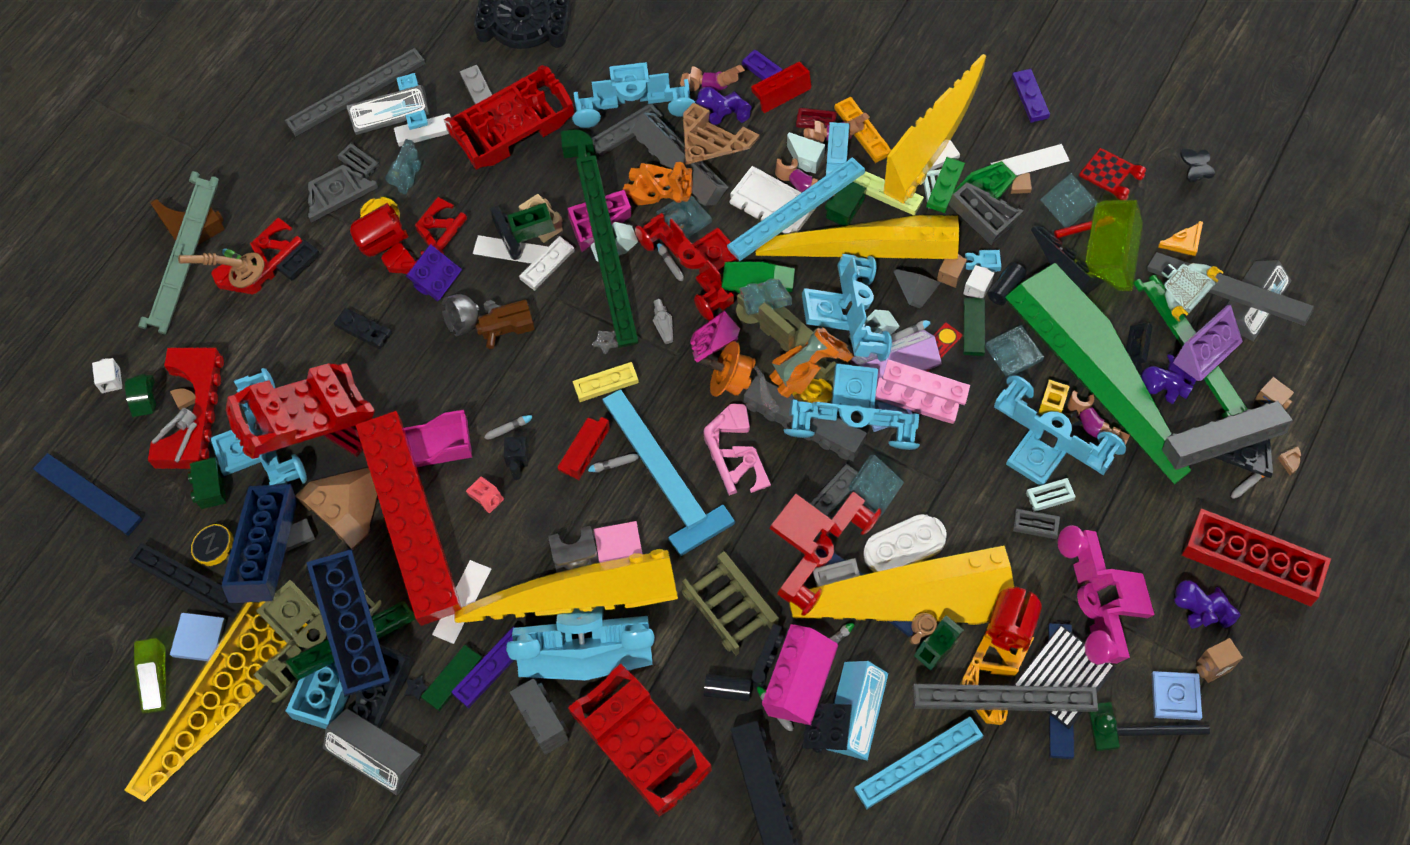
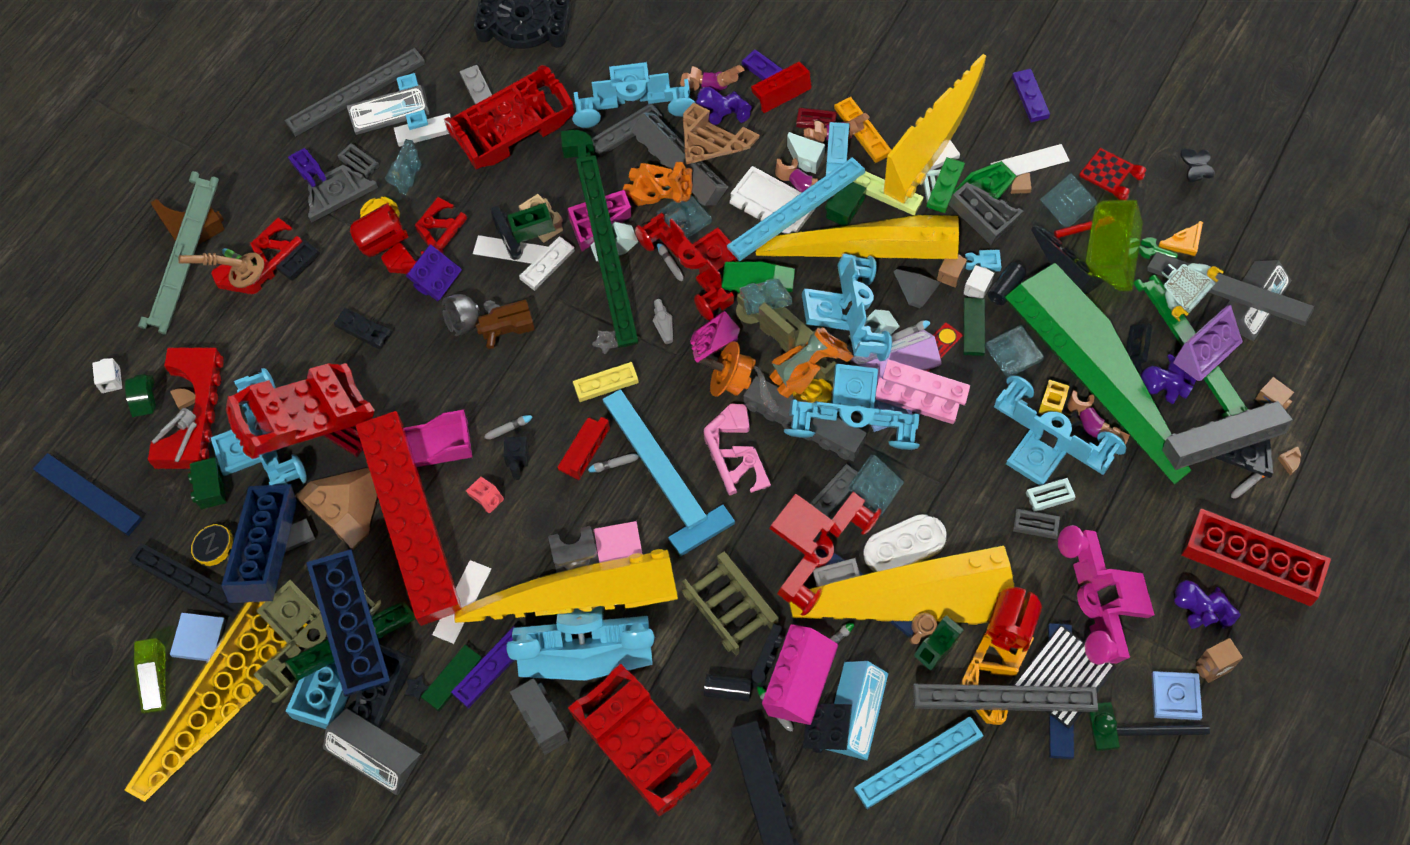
(306, 166): none -> dark purple hinge
(1153, 248): none -> green bar

